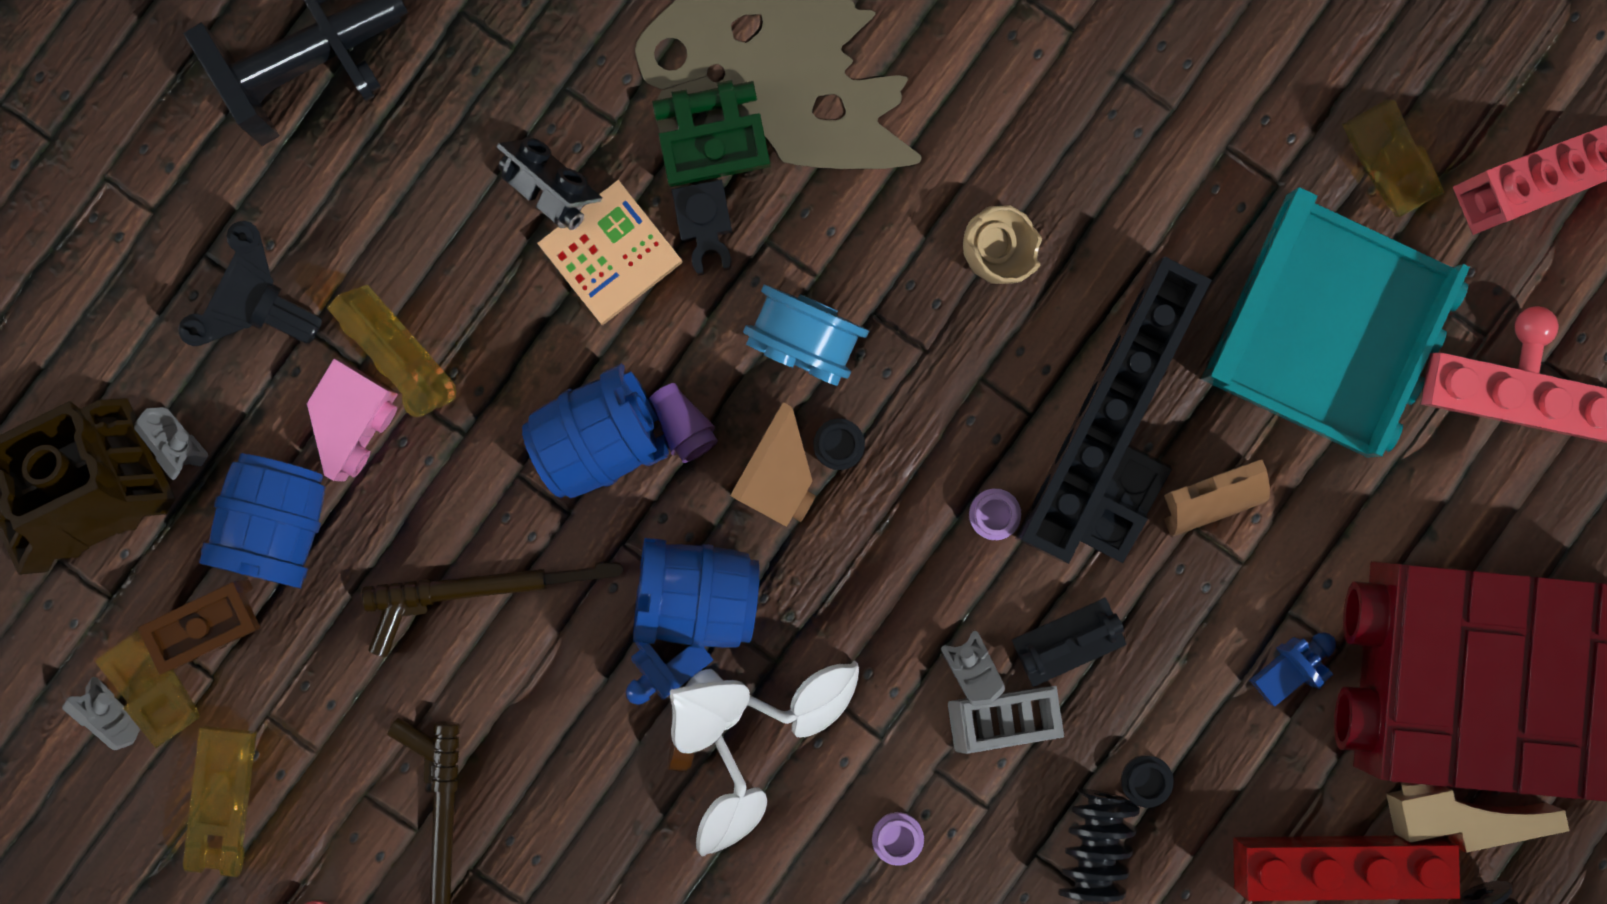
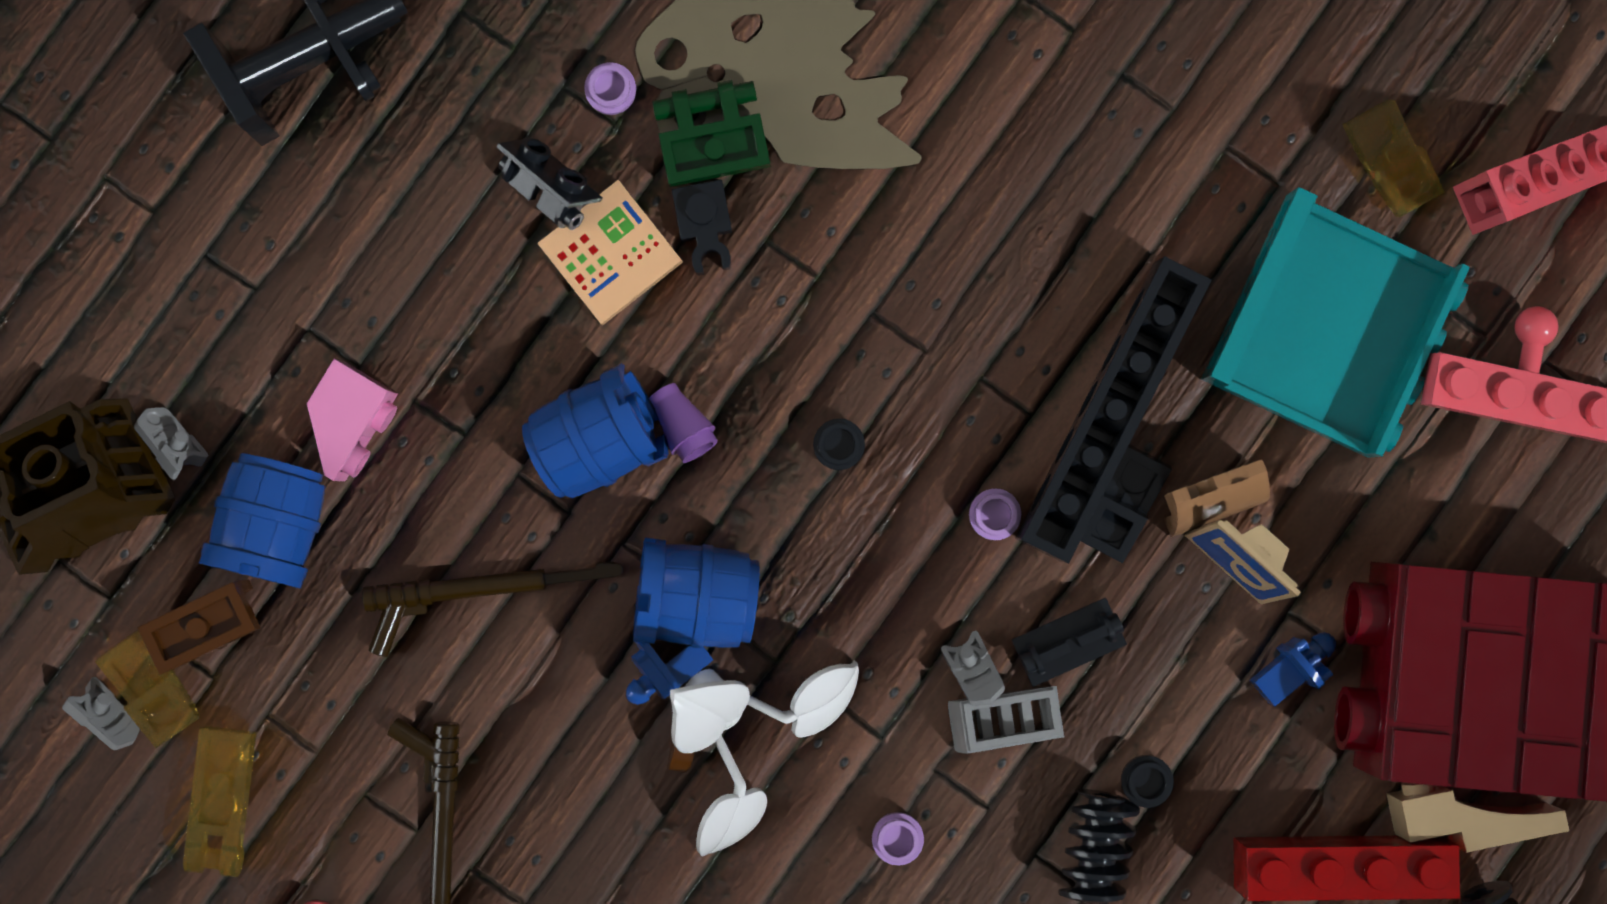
(248, 297): black axle -> none
(393, 350): clear yellow plate -> none
(610, 88): none -> lavender plate
(778, 473): medium nougat slope -> none
(804, 335): dark azure wheel -> none
(1001, 245): tan hair -> none
(1249, 558): none -> tan piece

